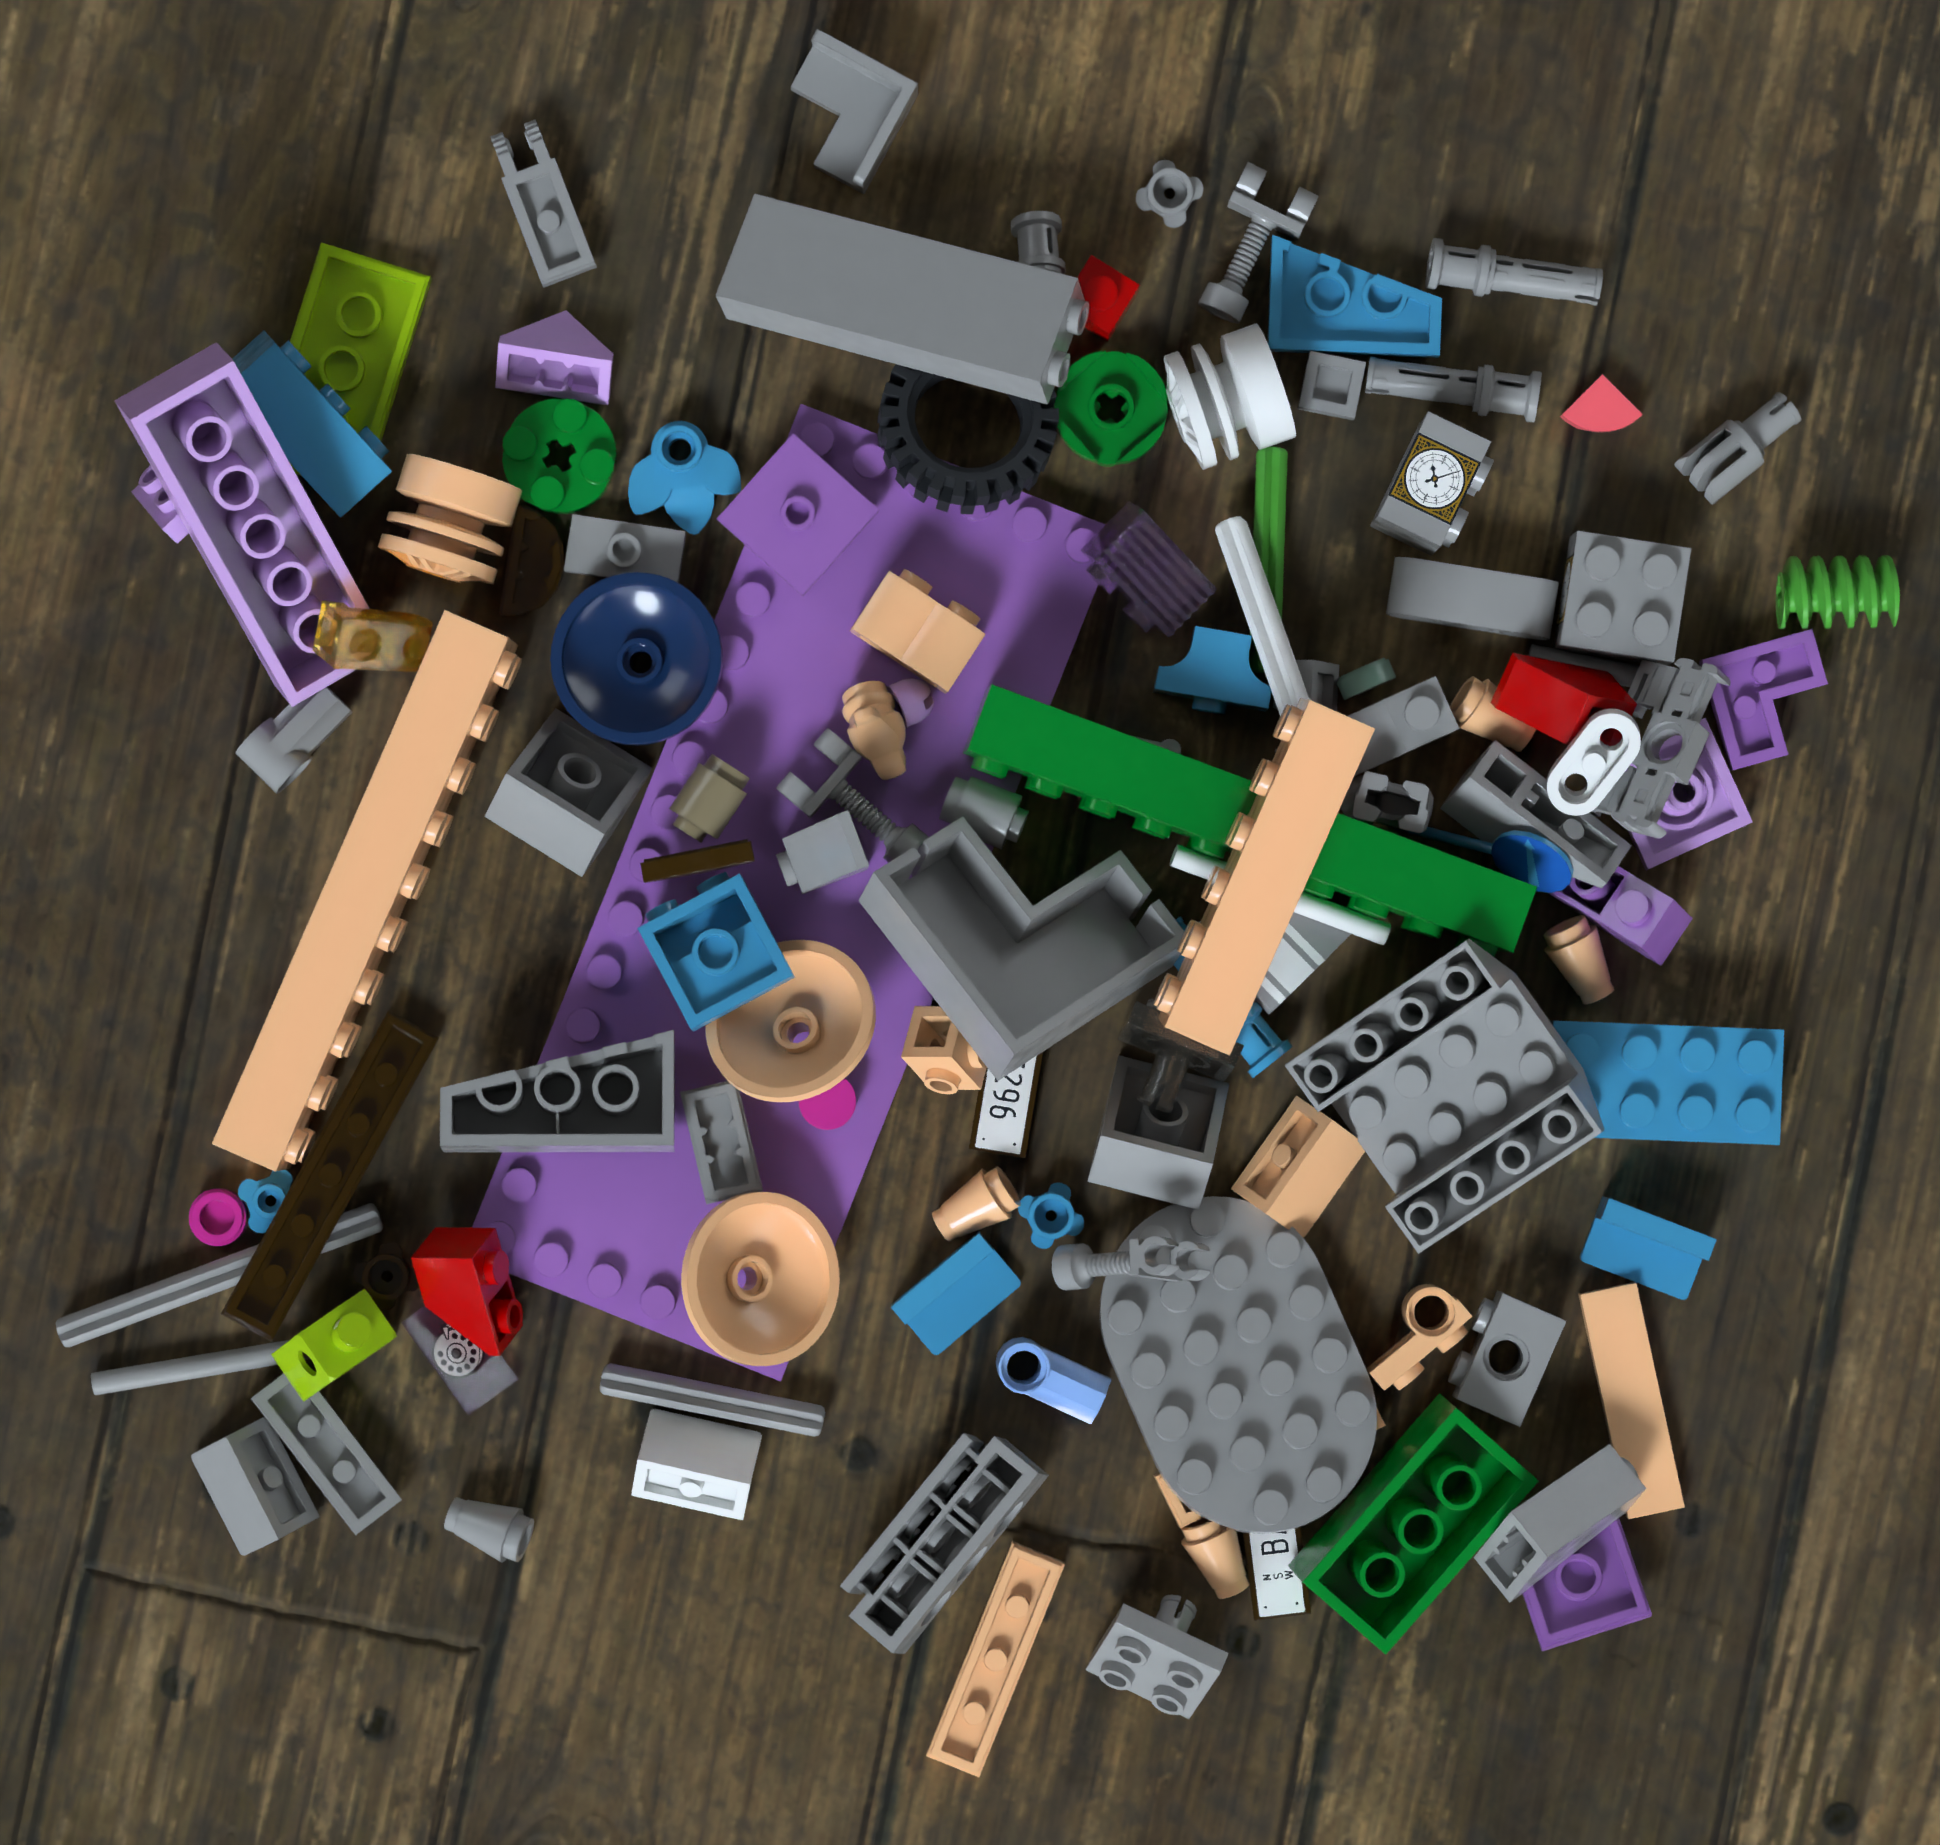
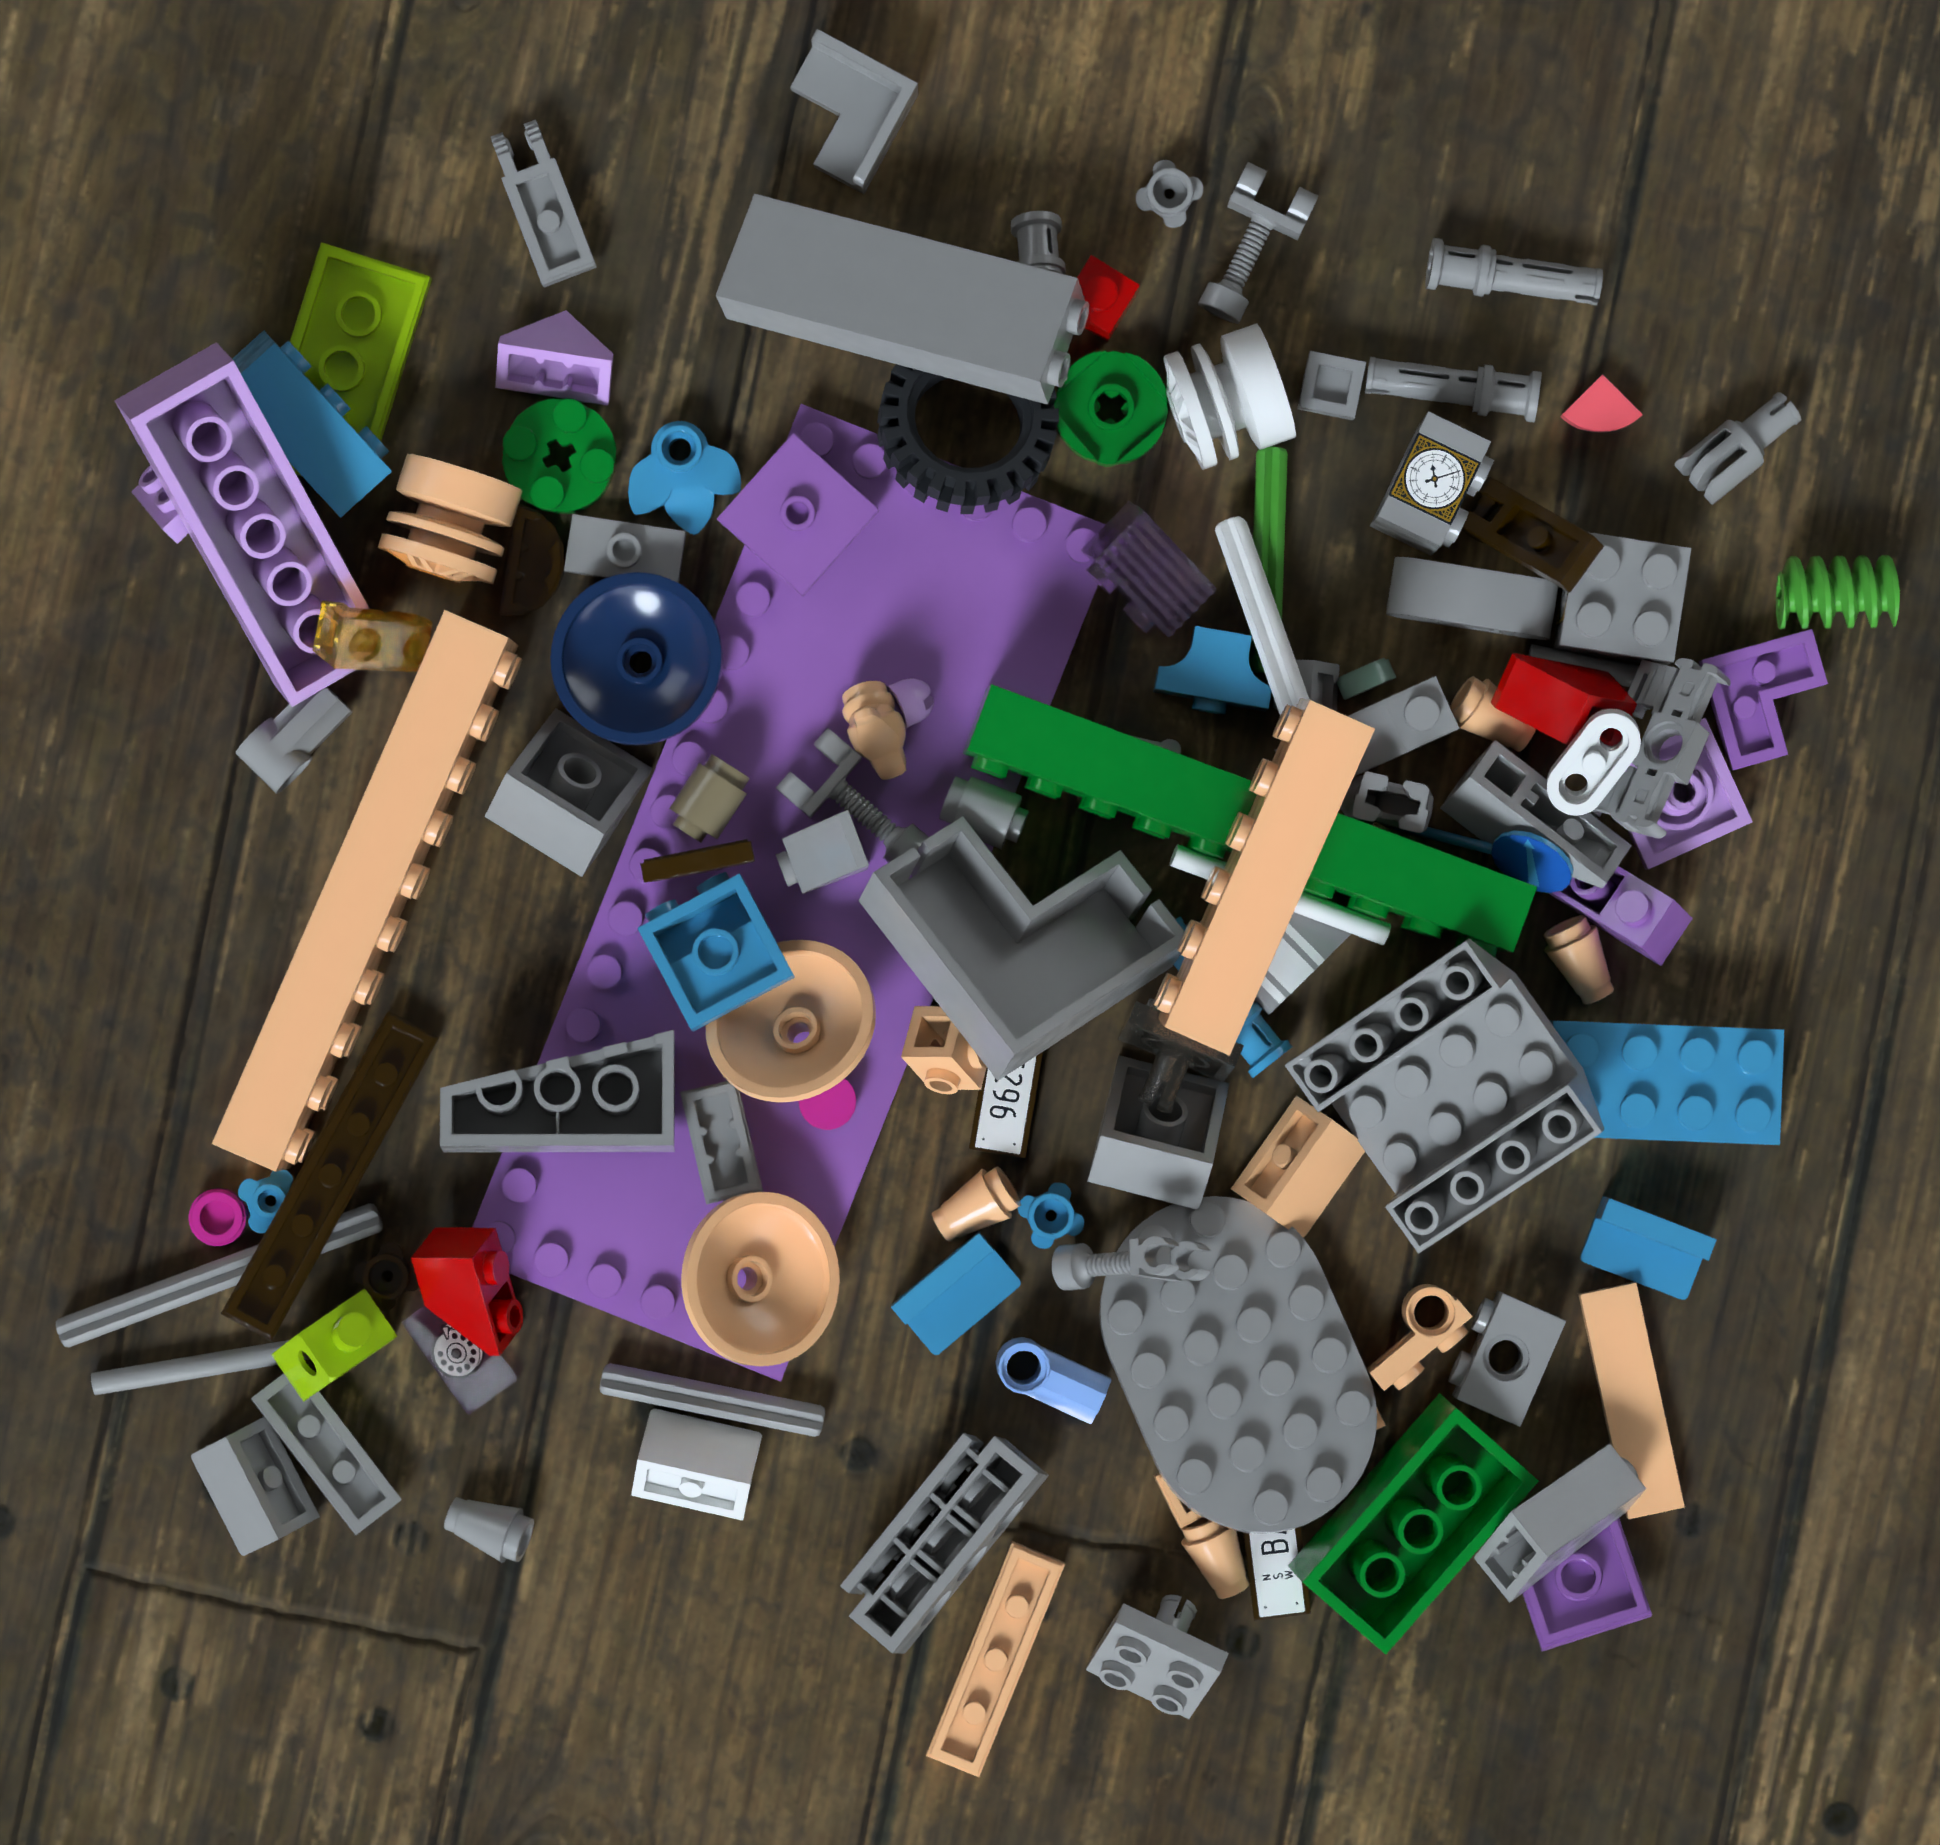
(918, 630): light nougat brick -> none
(1345, 310): dark azure wing -> none
(1531, 535): none -> dark brown plate

